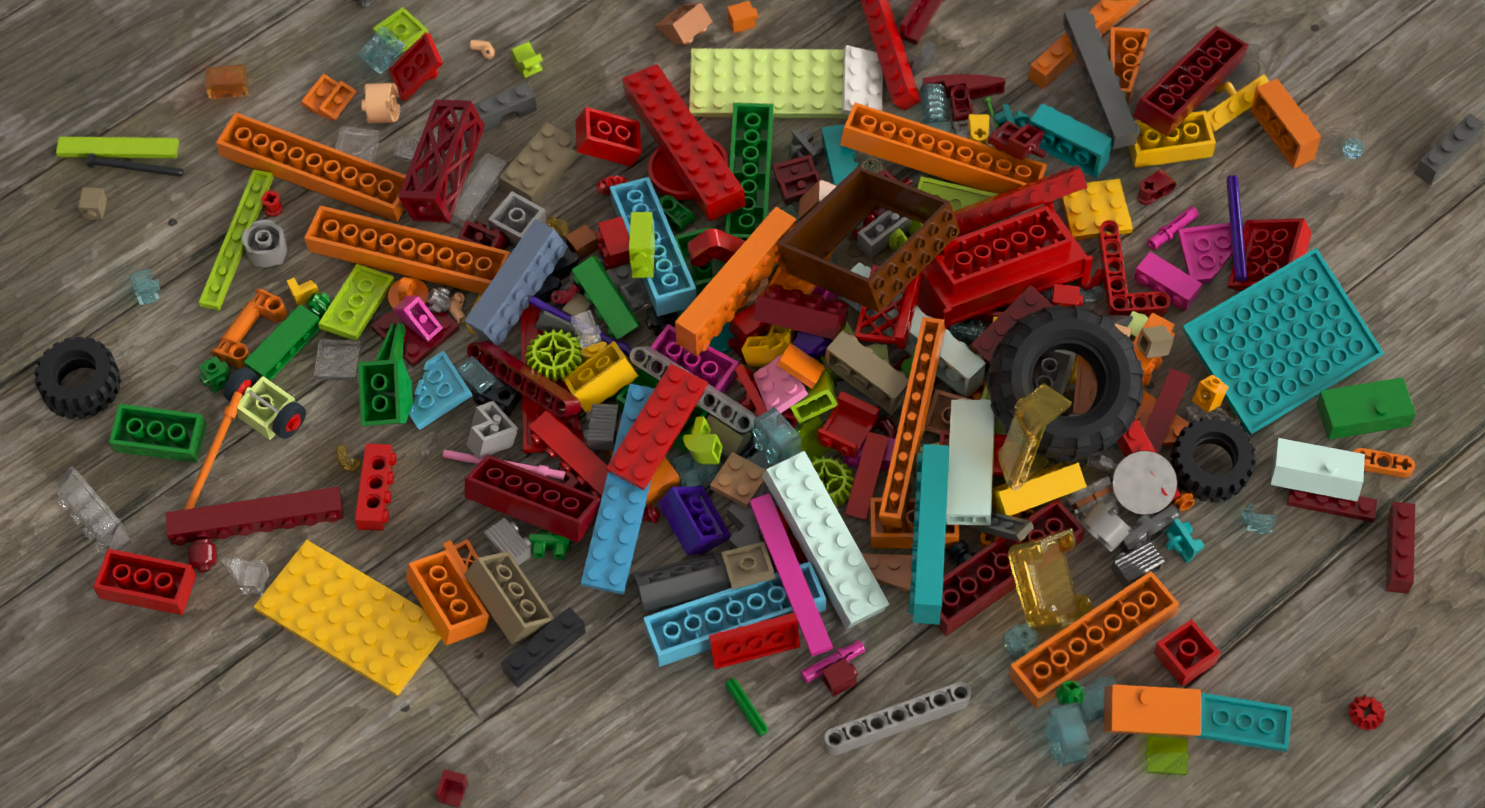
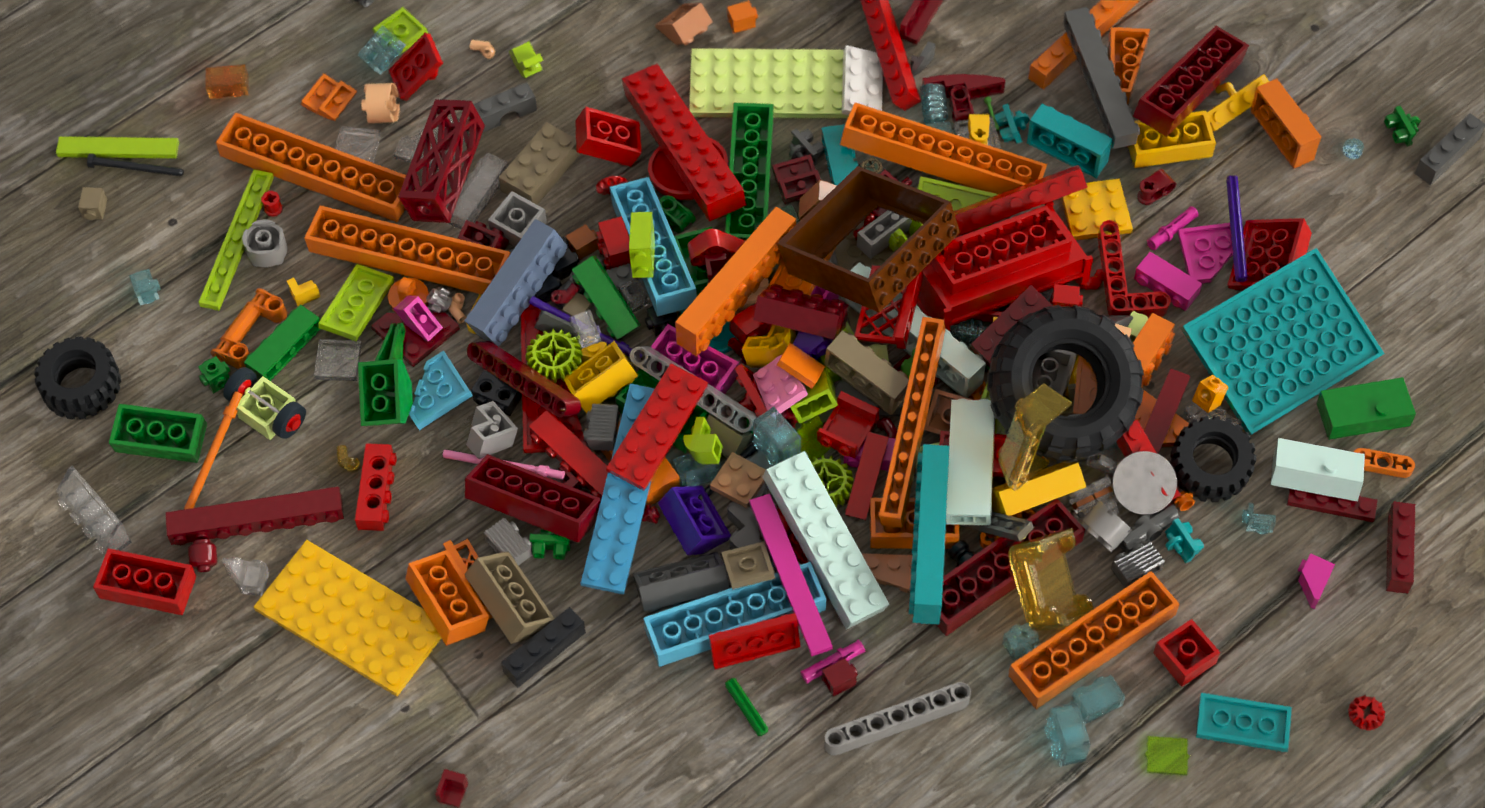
(318, 303): green gear -> none
(476, 375): clear light blue tile -> none
(559, 225): clear yellow arm -> none
(714, 264): none -> dark red panel
(1018, 141): dark red plate -> none
(1069, 693): green gear -> none
(1091, 295): clear light blue arm -> none
(1152, 710): orange brick -> none
(1155, 341): dark tan brick -> none
(1314, 577): none -> dark pink slope
(1405, 125): none -> green hips

